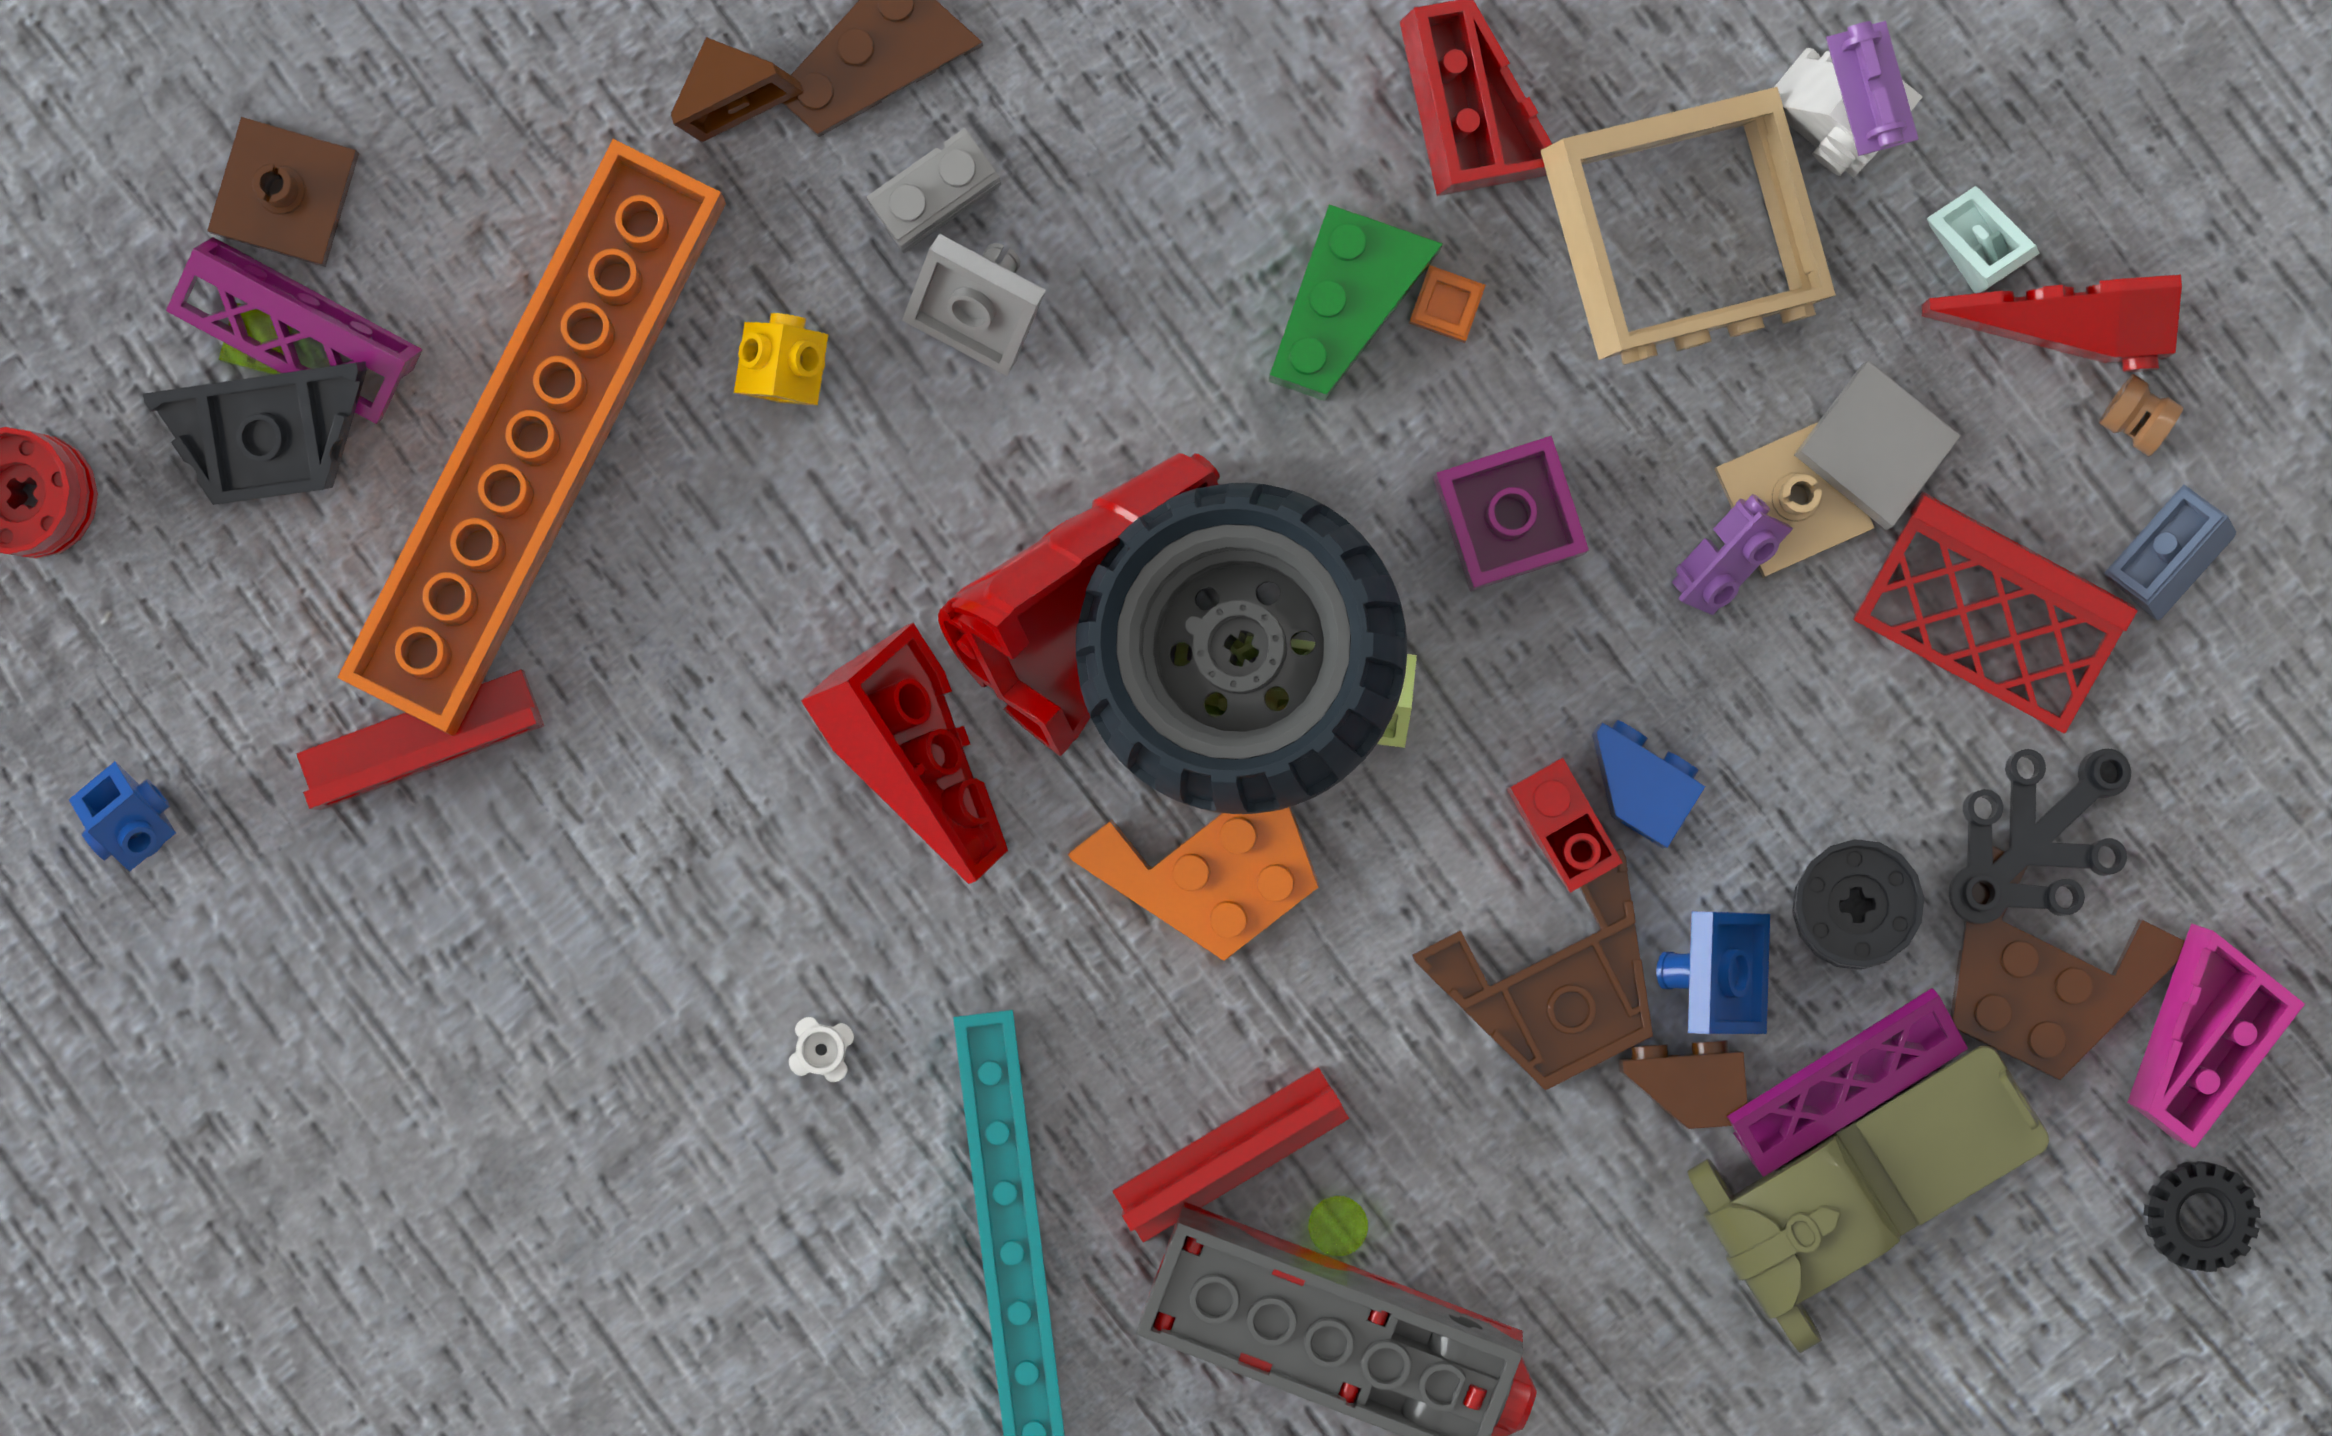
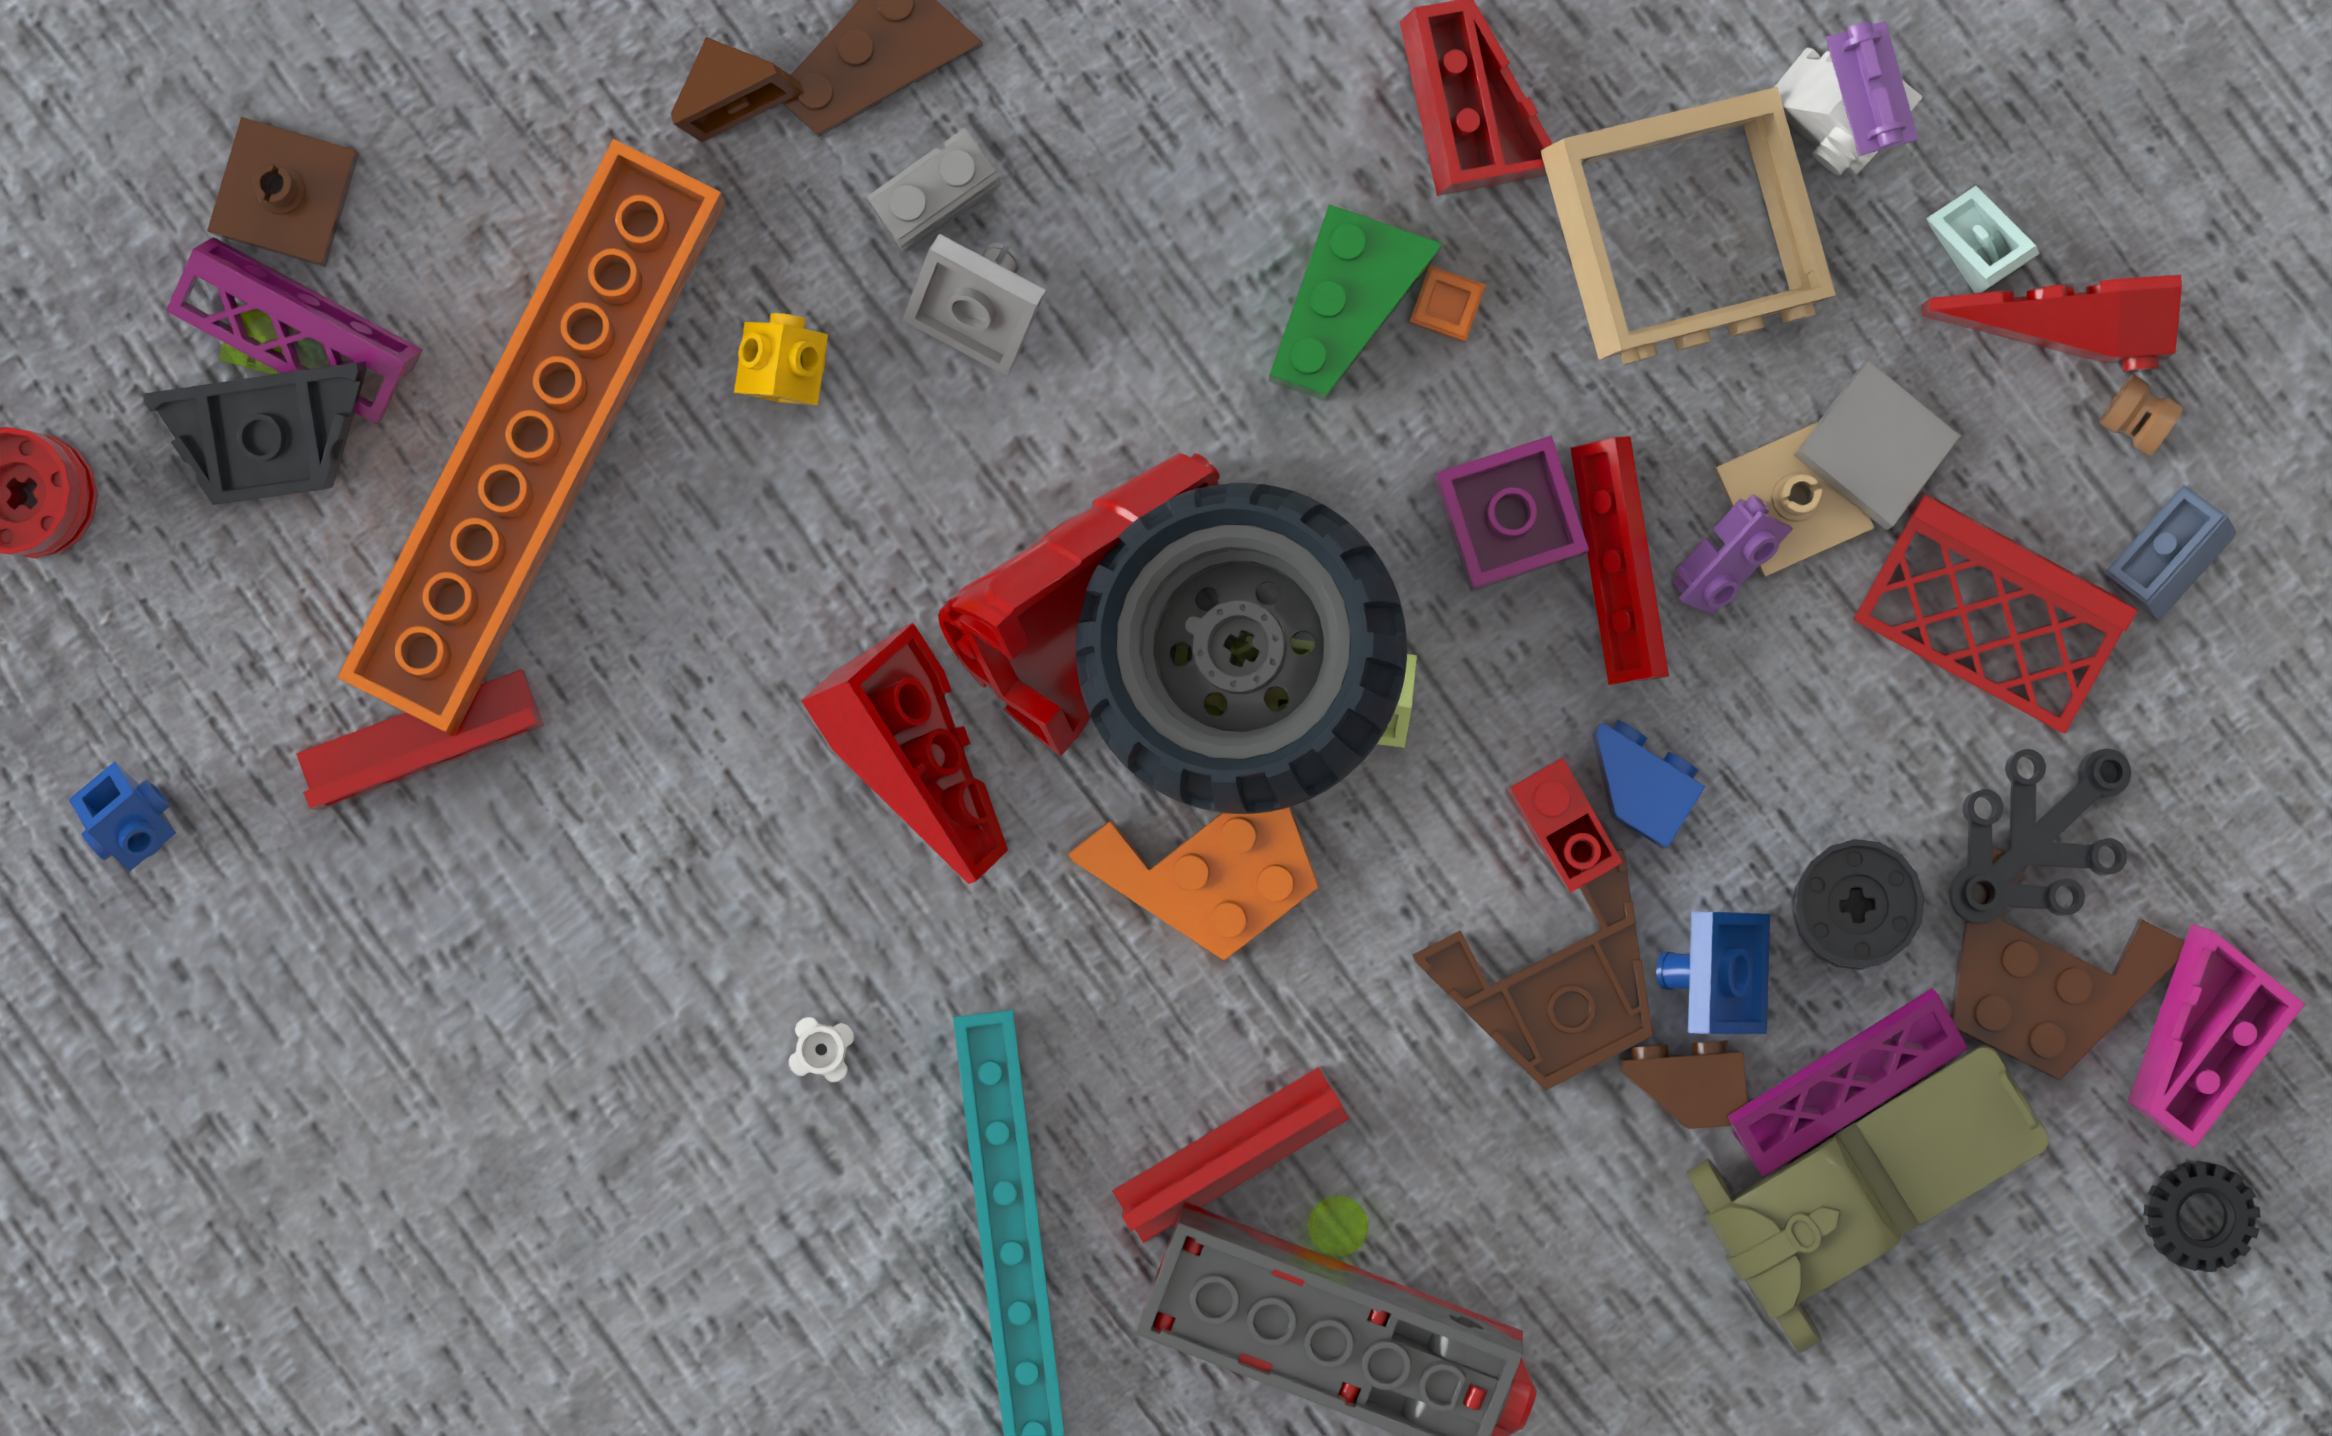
(1619, 561): none -> red fence

